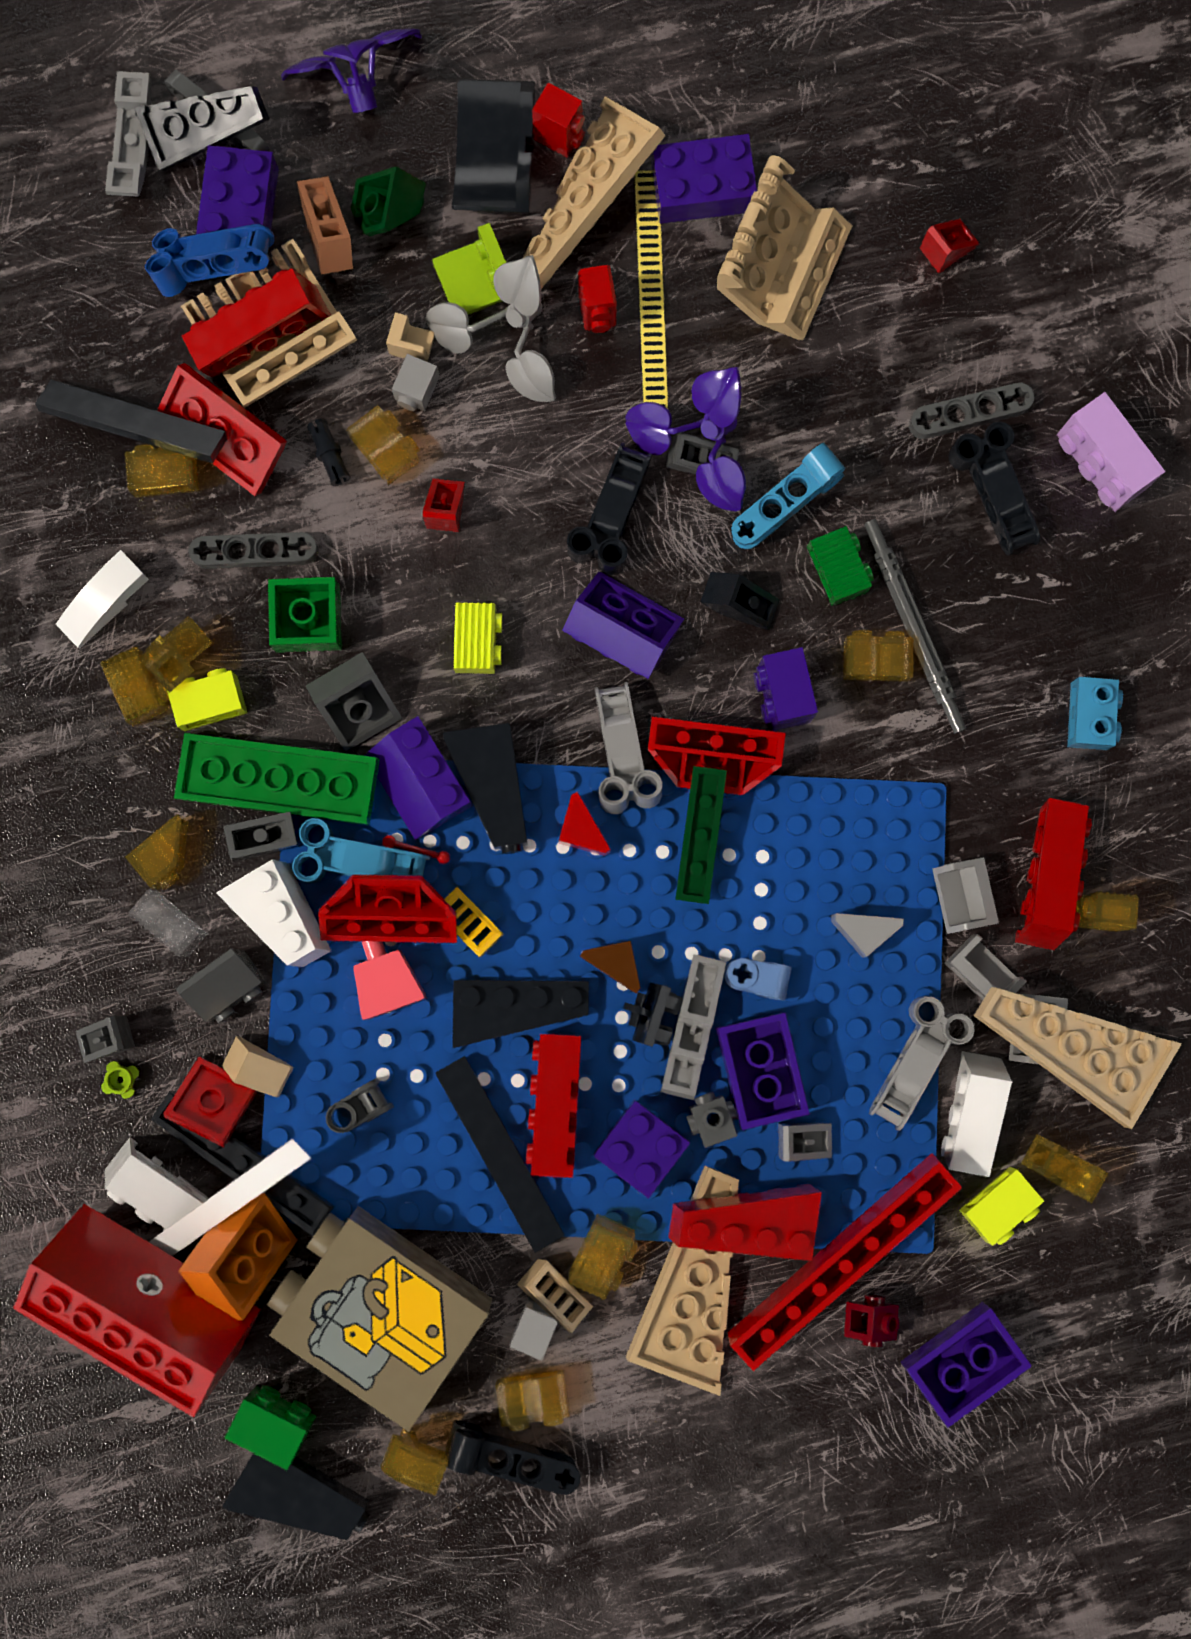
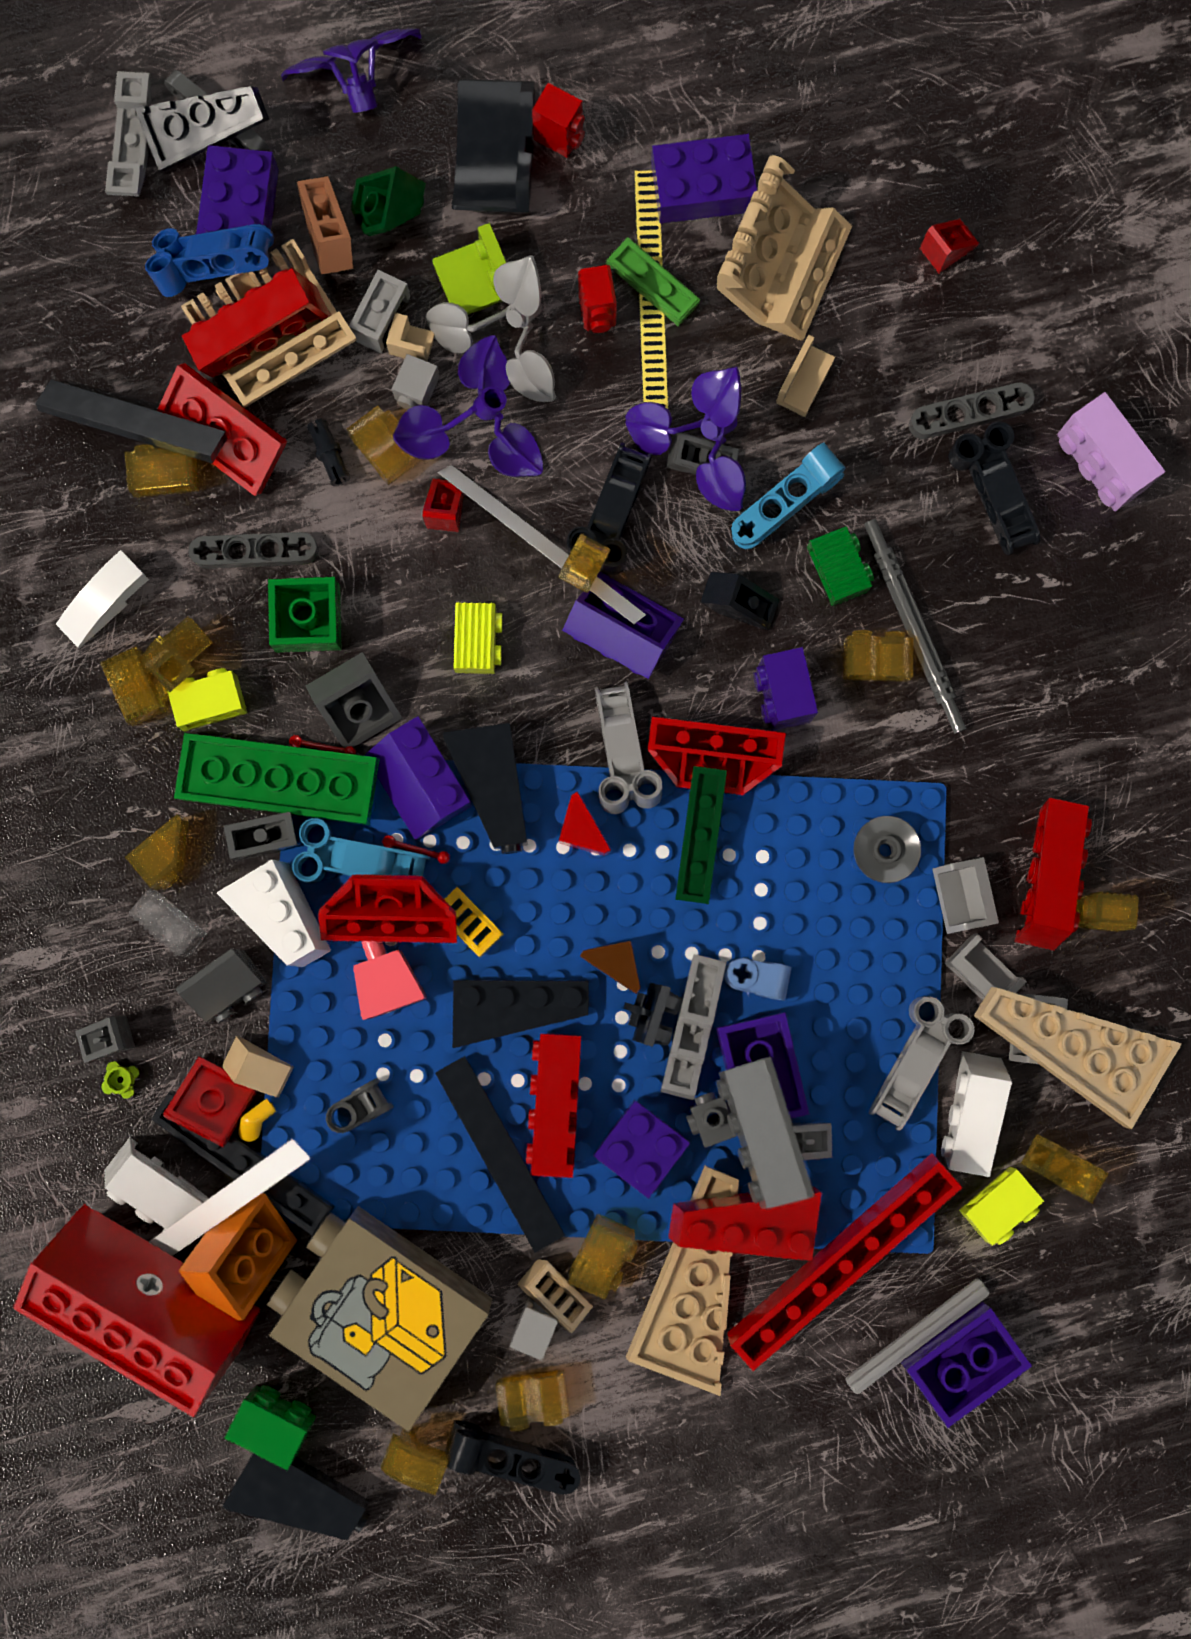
(252, 1121): none -> yellow arm
(296, 741): none -> red hinge
(378, 310): none -> light grey panel
(484, 369): none -> dark purple plant
(536, 539): none -> white sticker
(584, 563): none -> clear yellow brick
(595, 177): tan wing -> none
(653, 281): none -> bright green tile
(765, 1134): none -> dark grey slope
(805, 378): none -> tan panel
(866, 932): light grey slope -> none
(871, 1320): dark red brick -> none
(903, 844): none -> dark grey dish
(917, 1336): none -> light grey axle
(1094, 713): dark azure brick -> none

